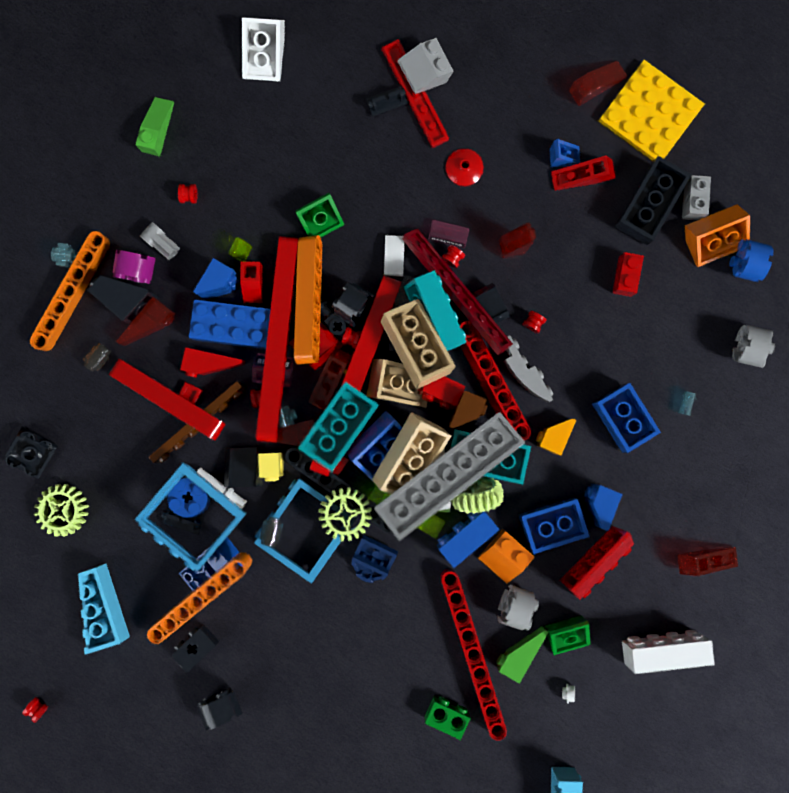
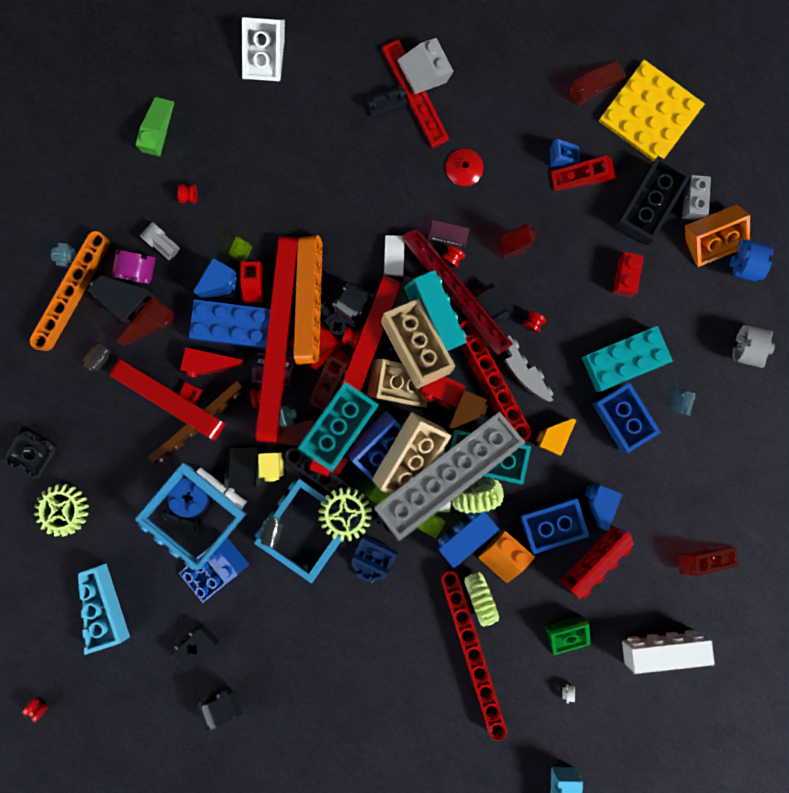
(165, 626): orange beam -> none
(320, 216): green slope -> none
(444, 721): green brick -> none
(481, 599): none -> yellowish green gear
(517, 608): light grey brick -> none
(519, 656): bright green slope -> none
(627, 359): none -> teal brick

